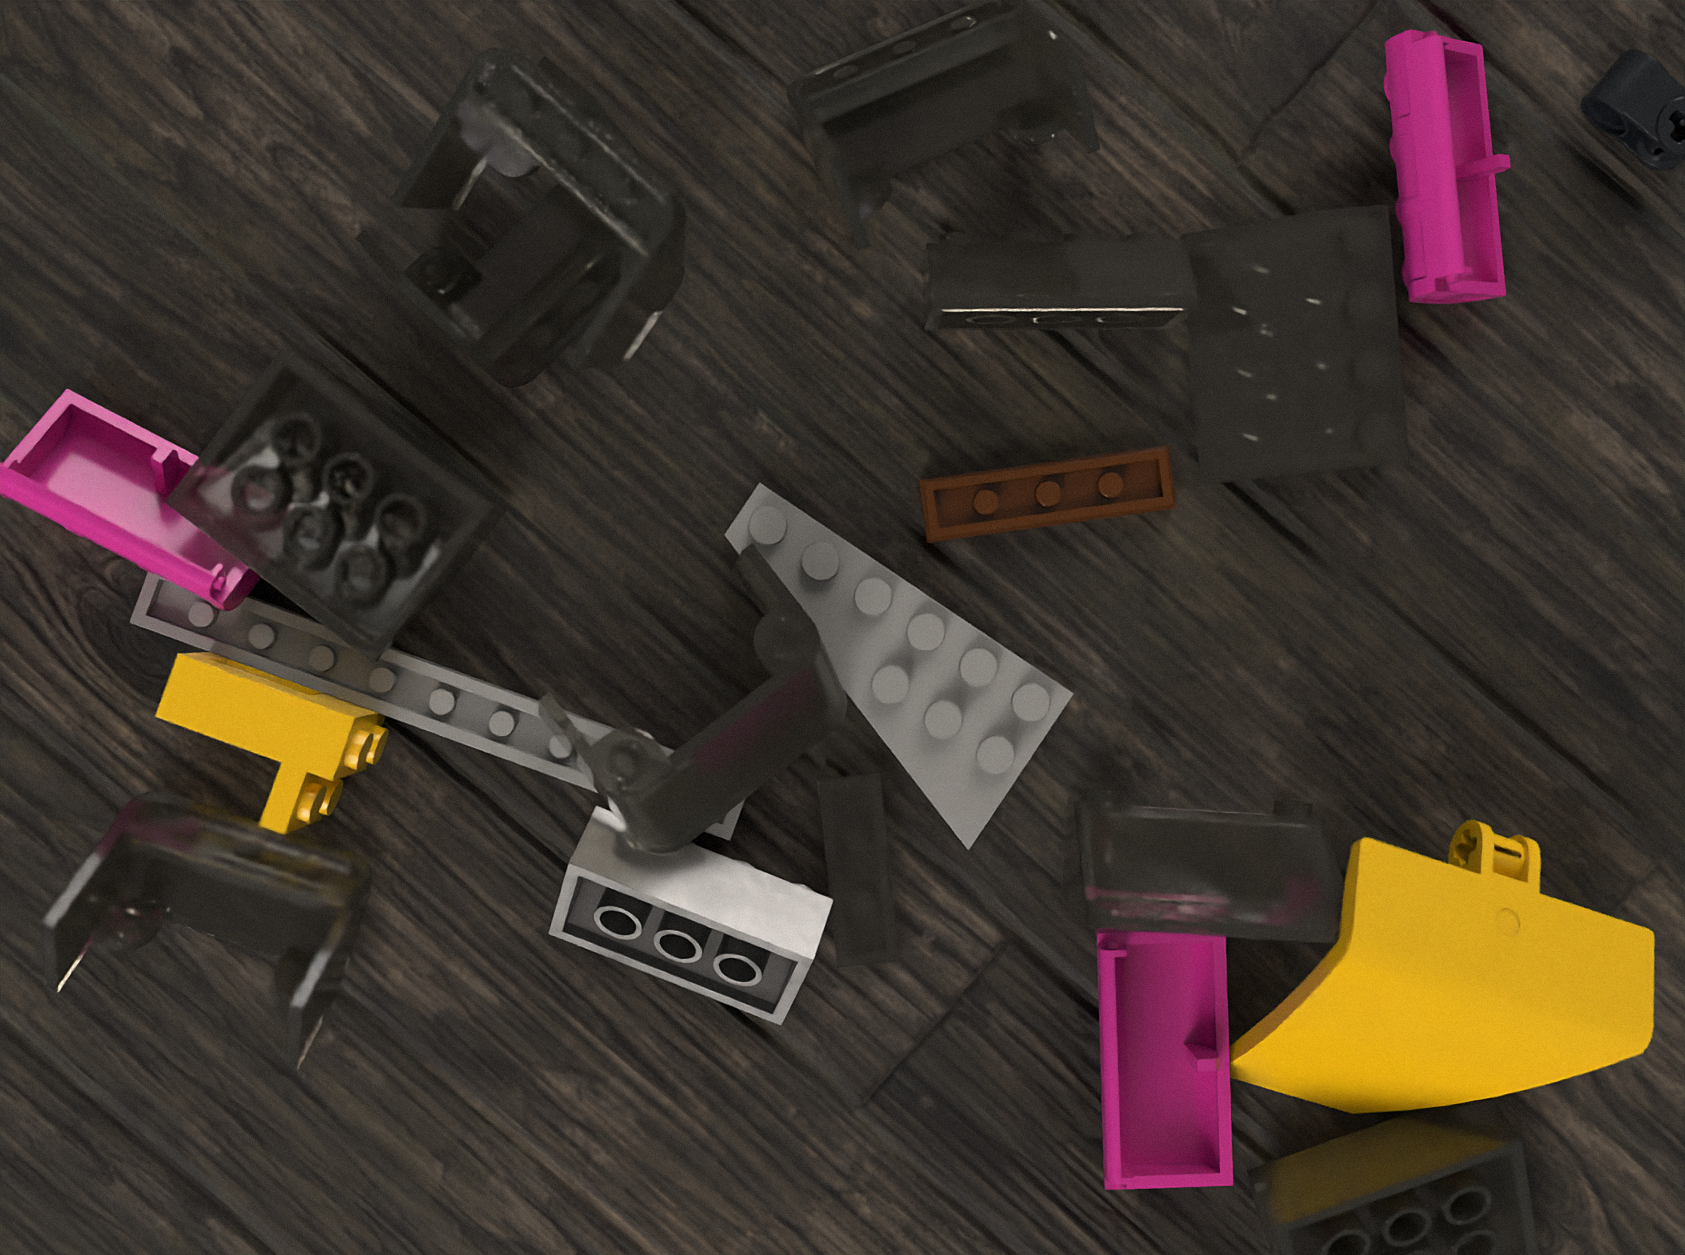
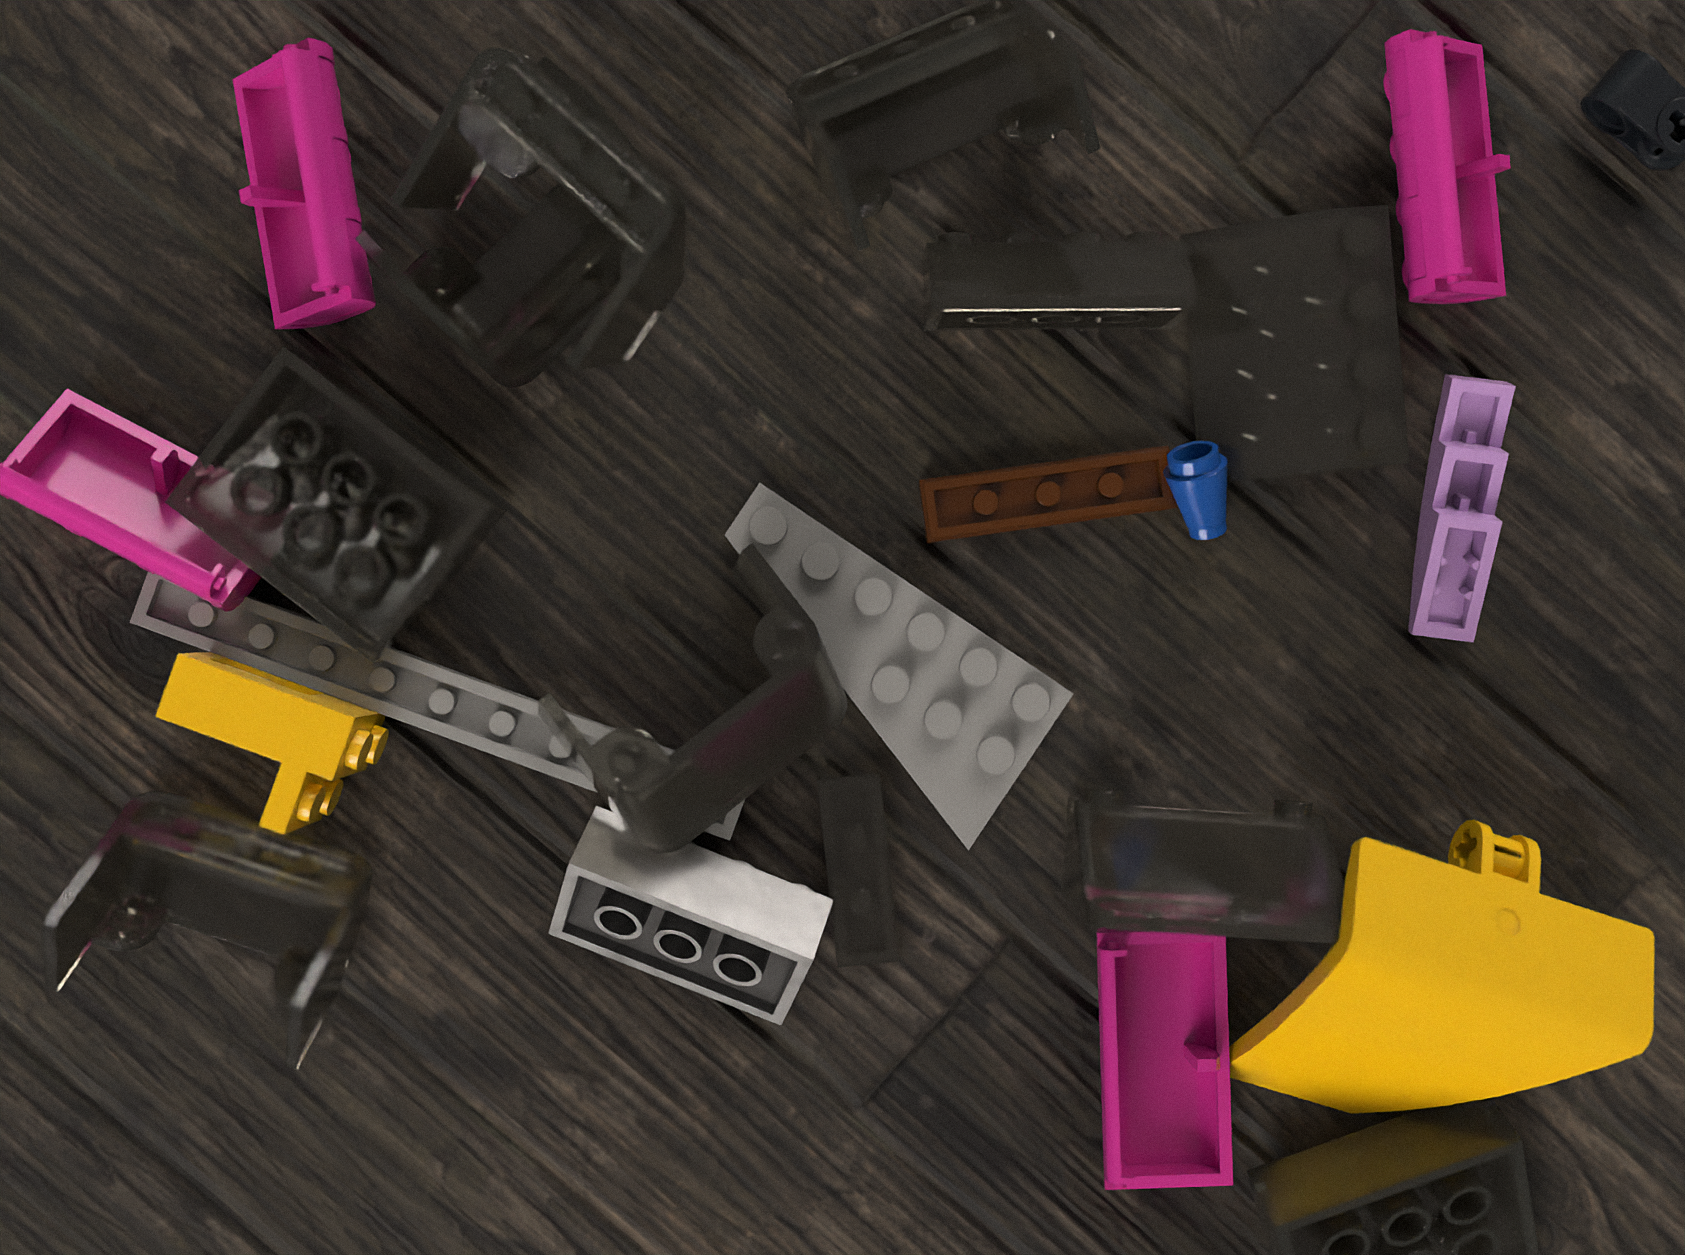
(303, 187): none -> dark pink container
(1199, 487): none -> blue cone
(1459, 508): none -> lavender slope

